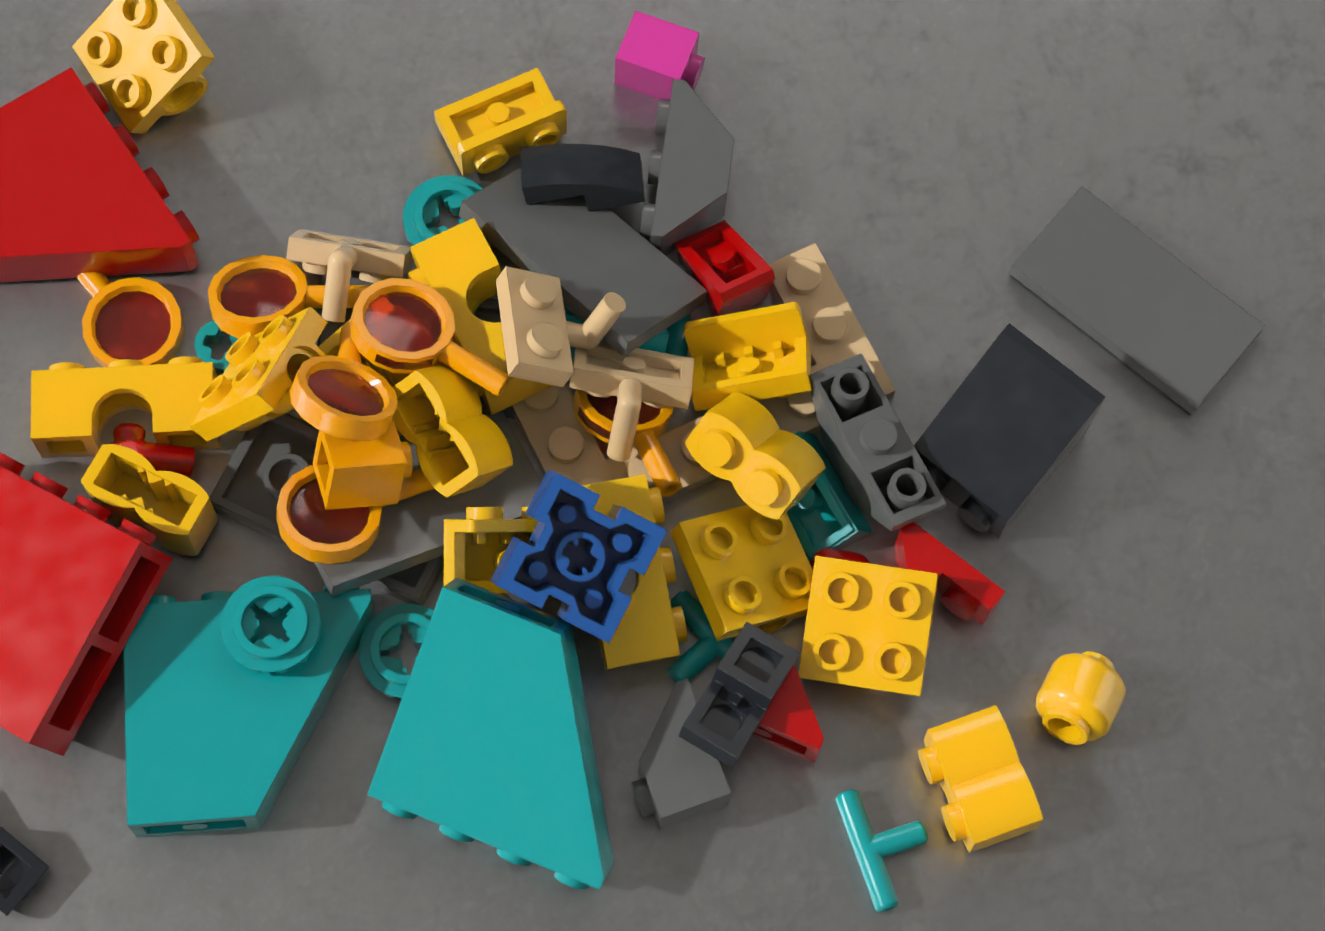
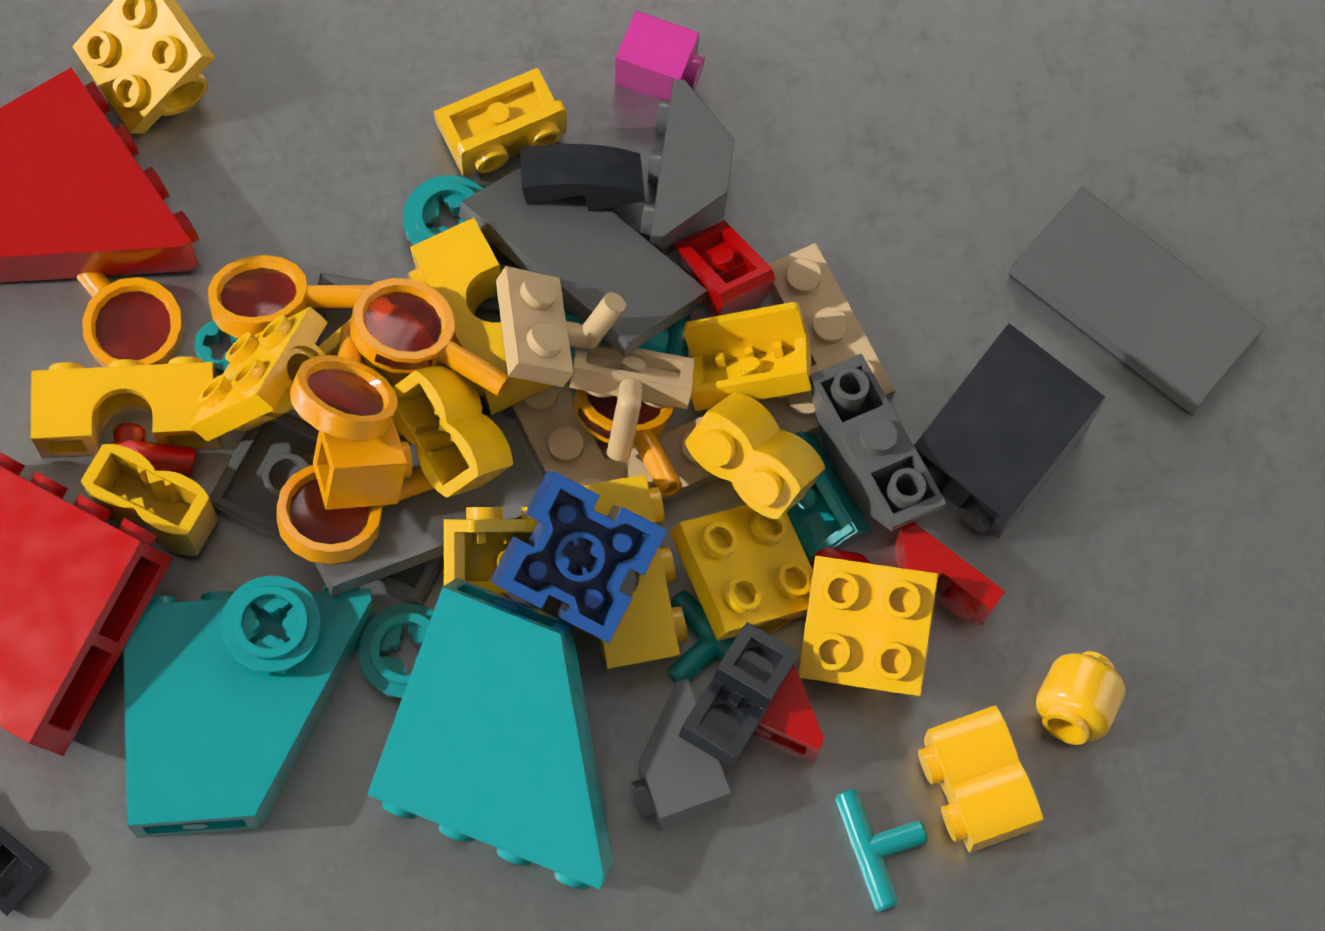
(340, 254): tan plate -> none

